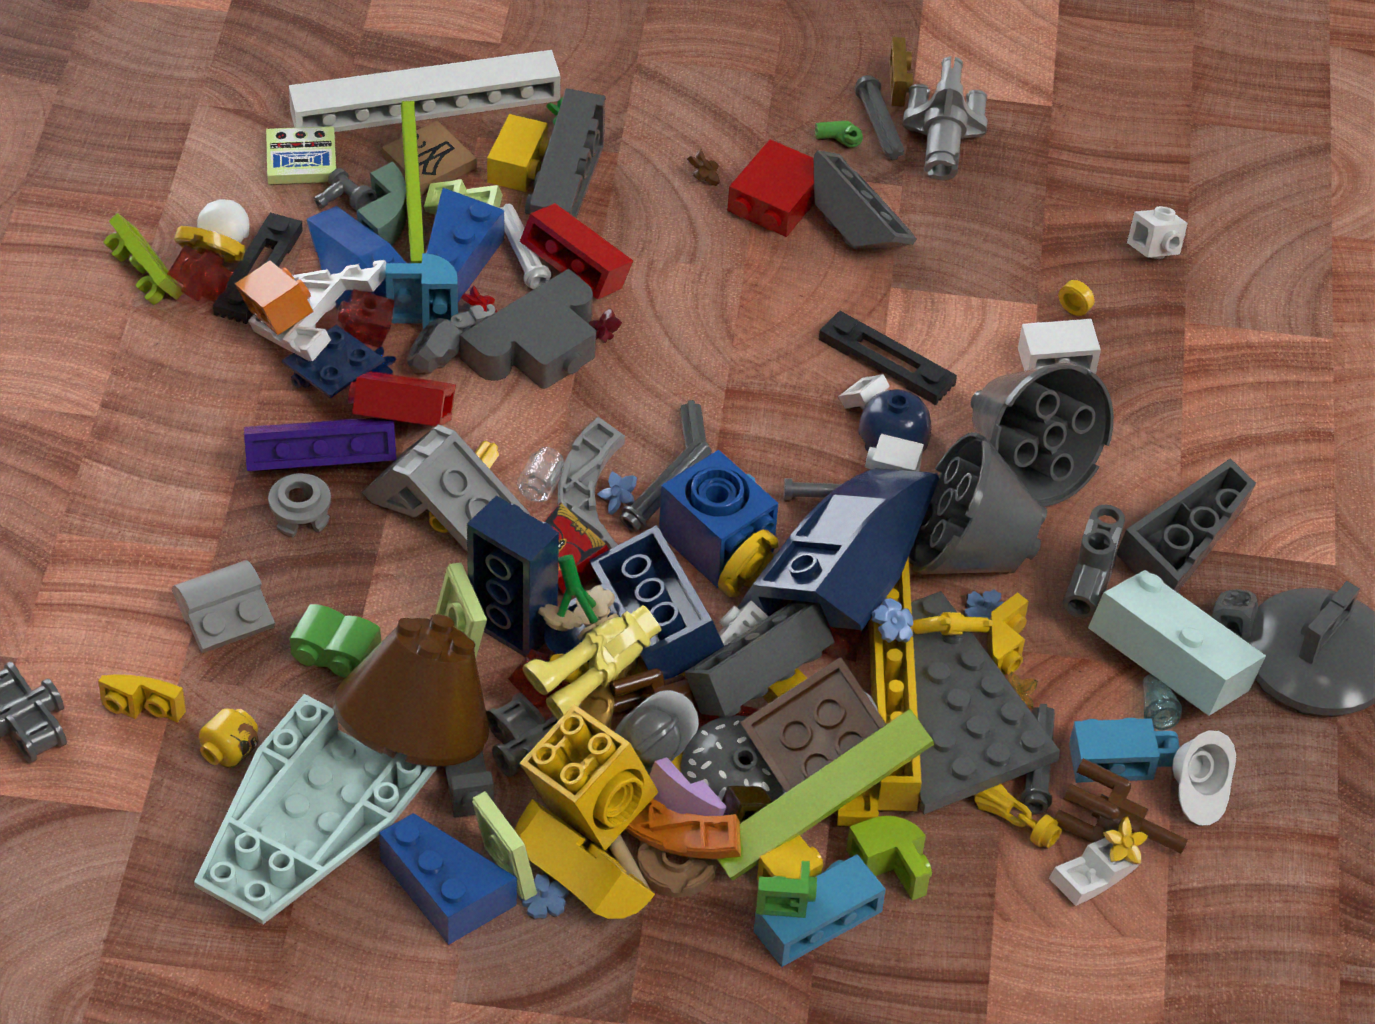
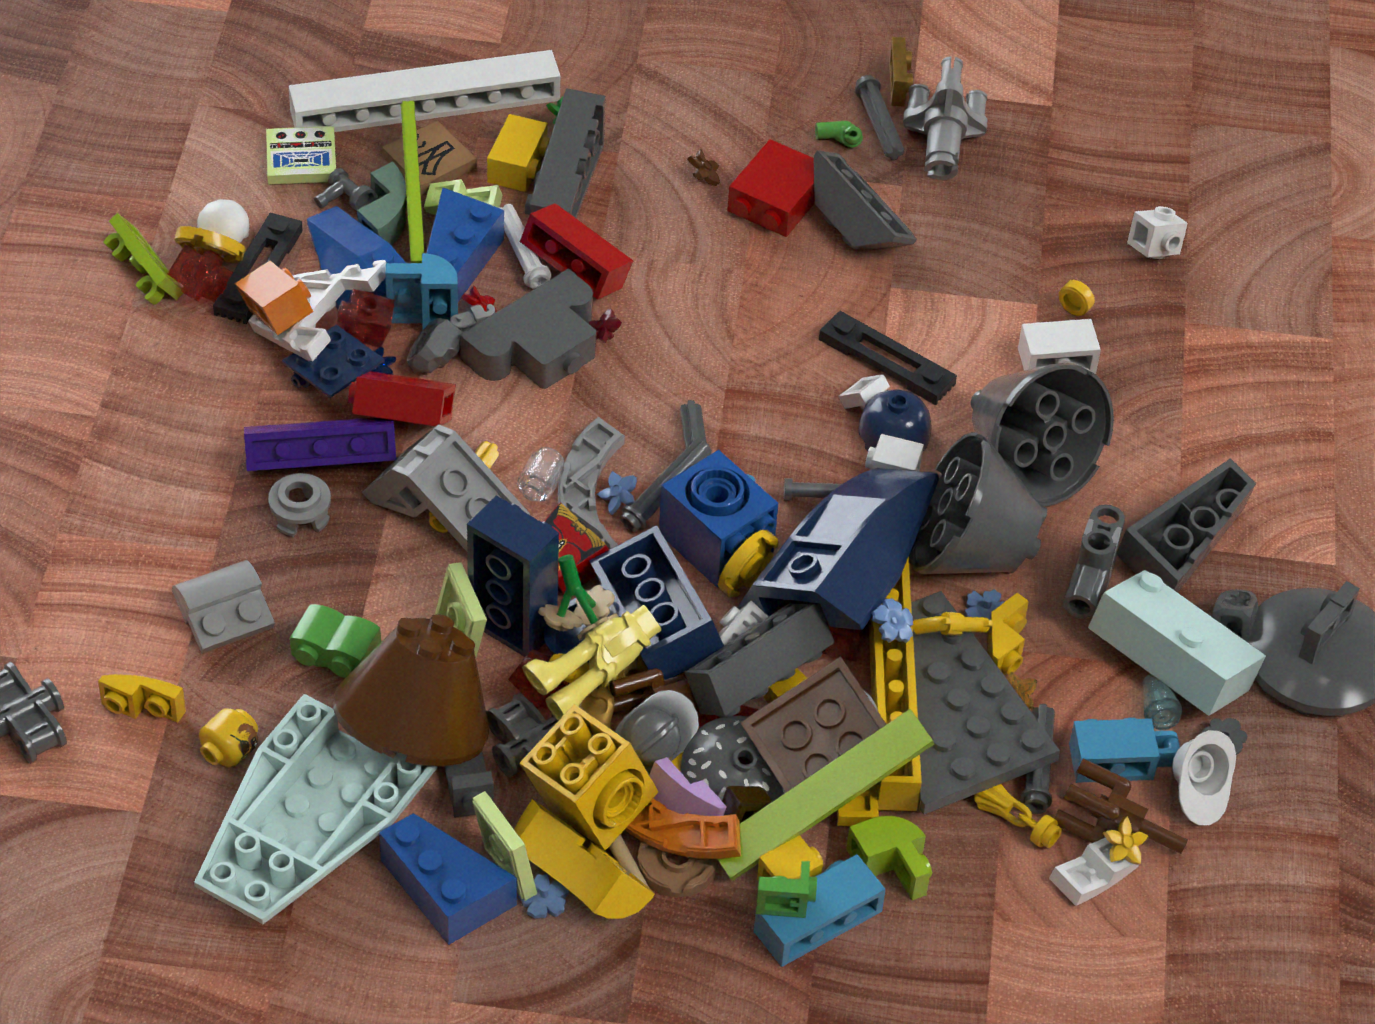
(1231, 728): none -> dark grey plant

